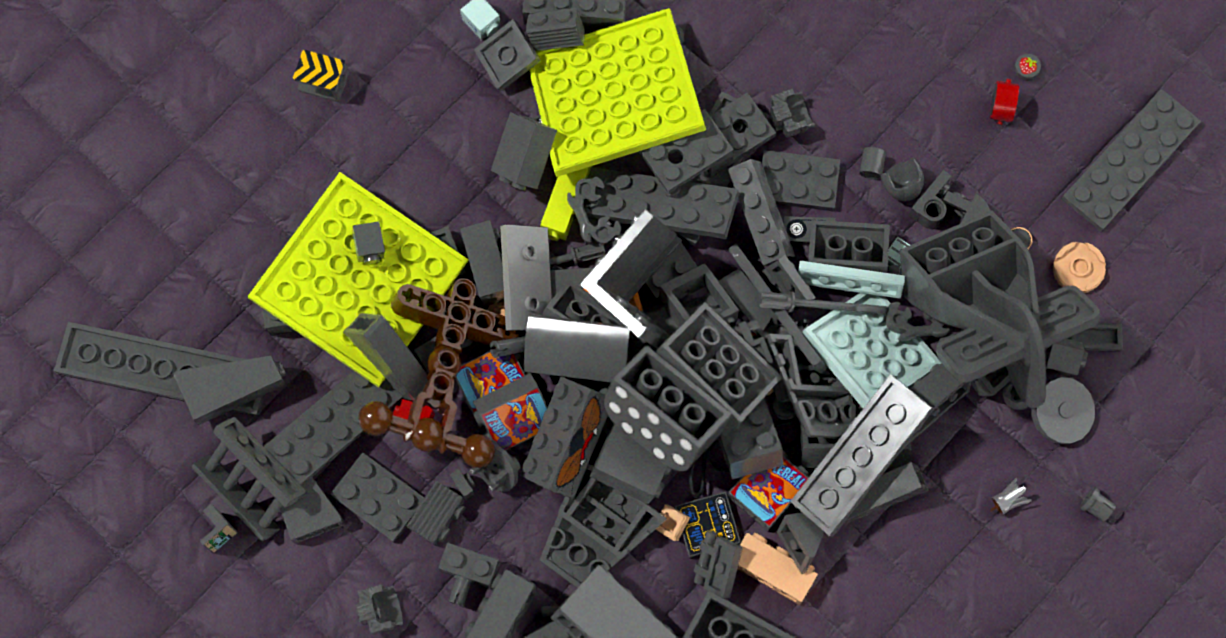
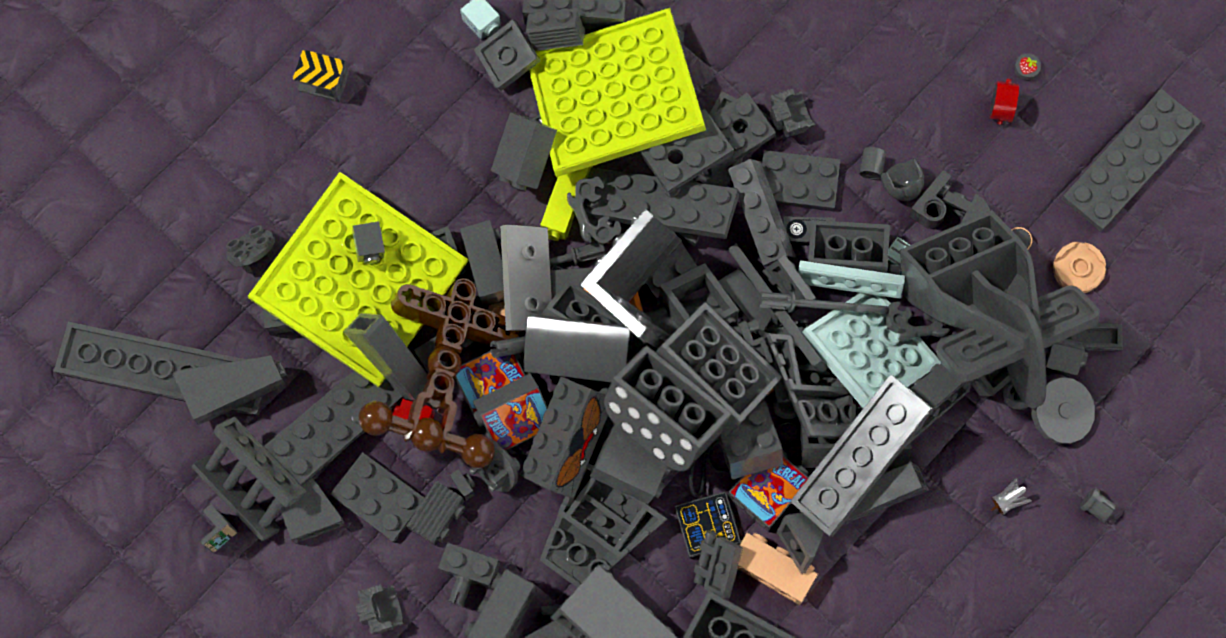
(250, 247): none -> dark grey plate
(675, 523): light nougat tile -> none

